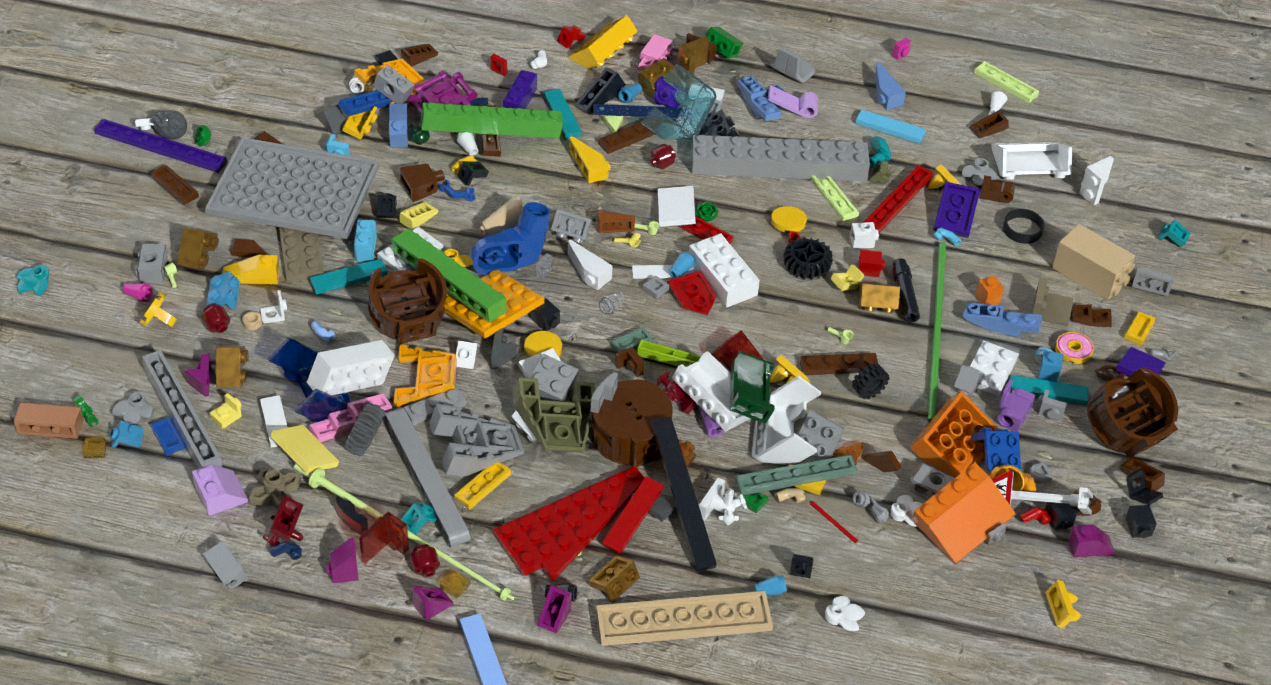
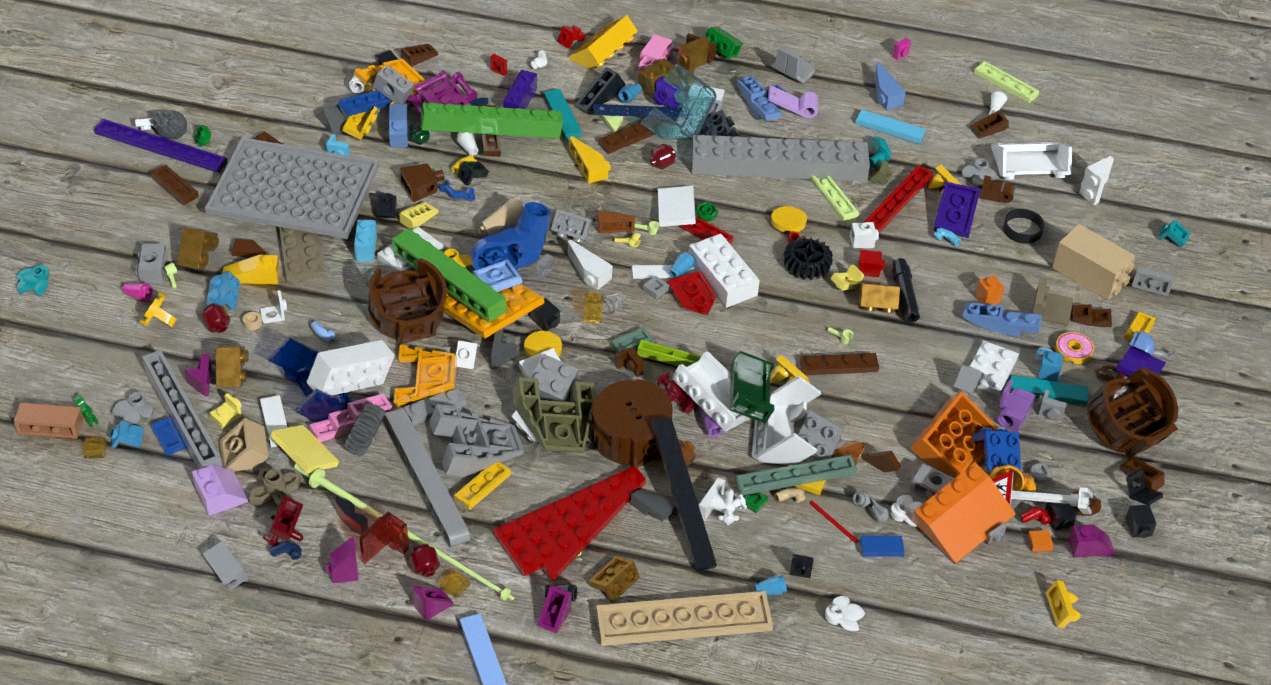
(244, 446): none -> tan slope
(346, 276): teal tile -> none
(417, 516): teal bracket -> none
(499, 275): none -> light blue tile
(593, 307): none -> clear yellow bracket
(604, 391): light grey slope -> none
(633, 515): red tile -> none
(729, 349): clear red bracket -> none
(870, 381): black tyre -> none
(882, 546): none -> blue tile
(936, 332): bright green piece -> none
(1040, 540): none -> orange tile
(1143, 342): none -> medium blue piece

